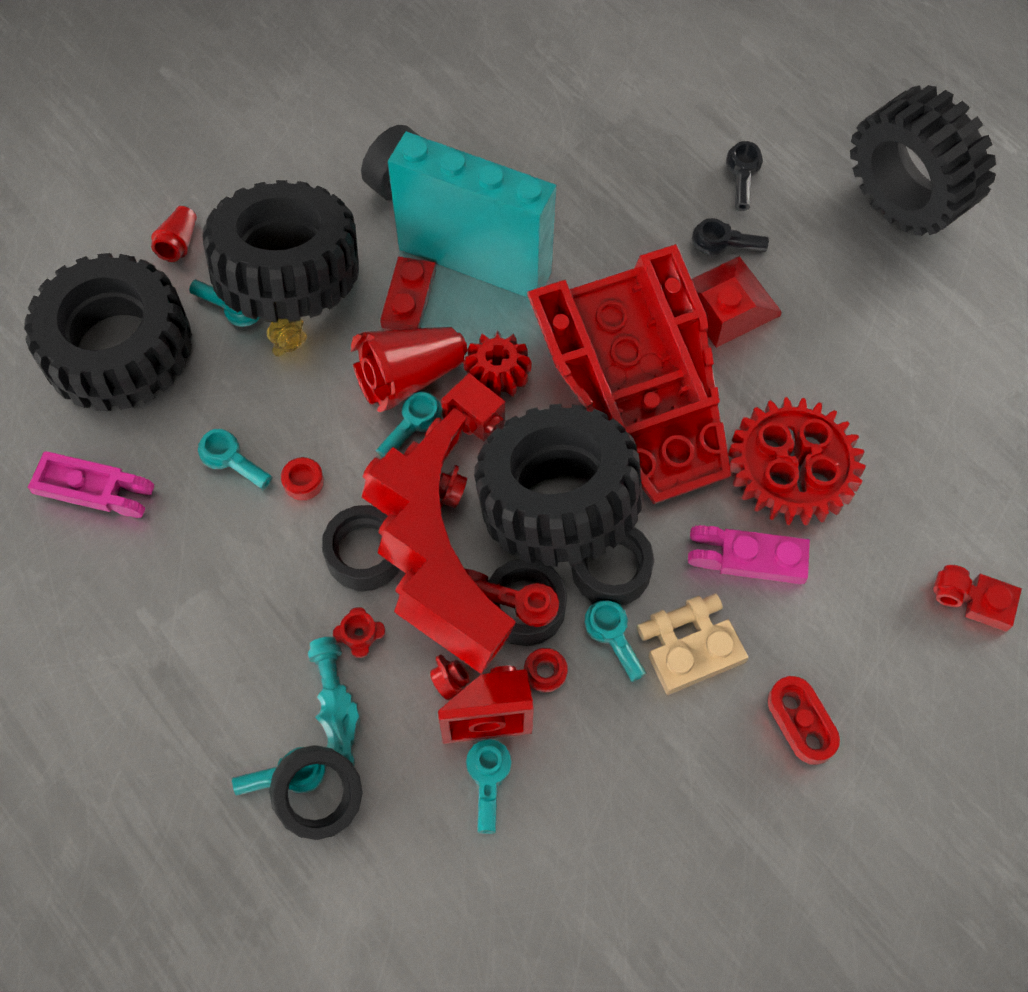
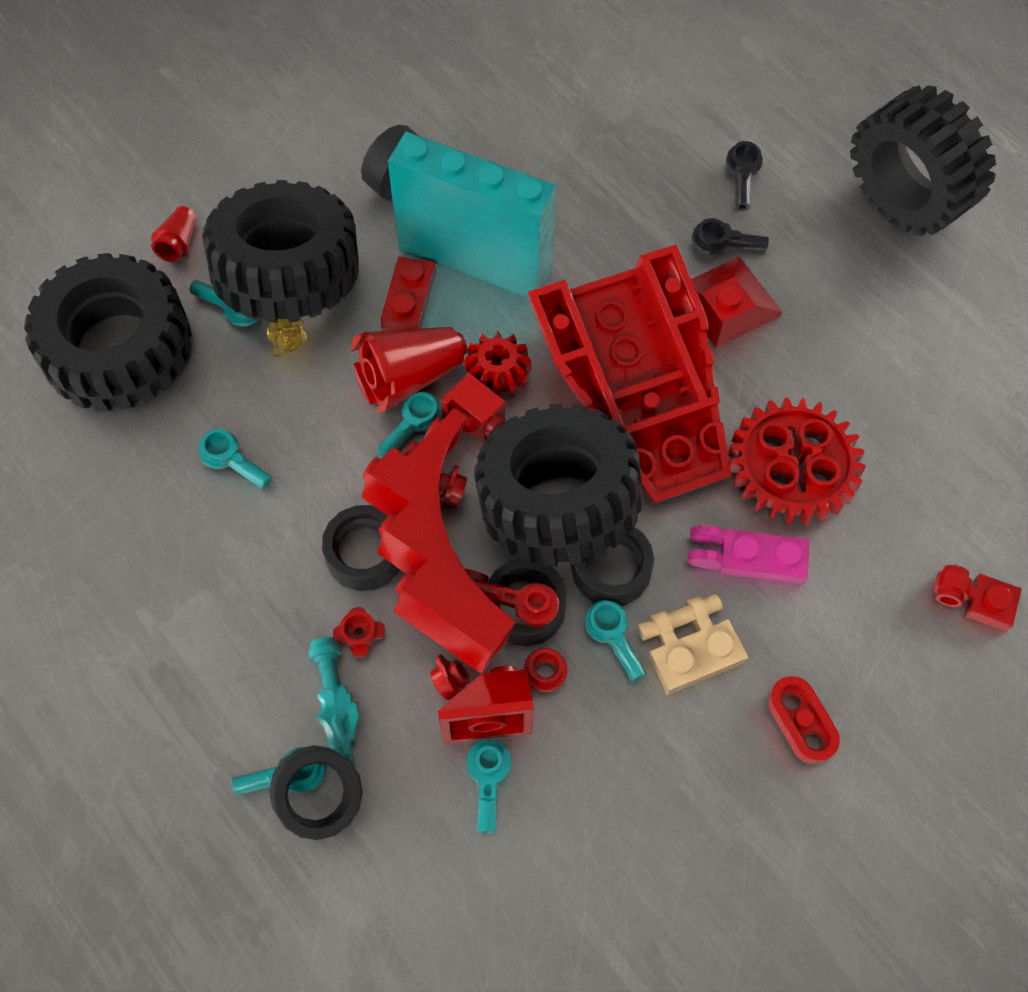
(88, 484): dark pink hinge -> none
(302, 478): red tile -> none

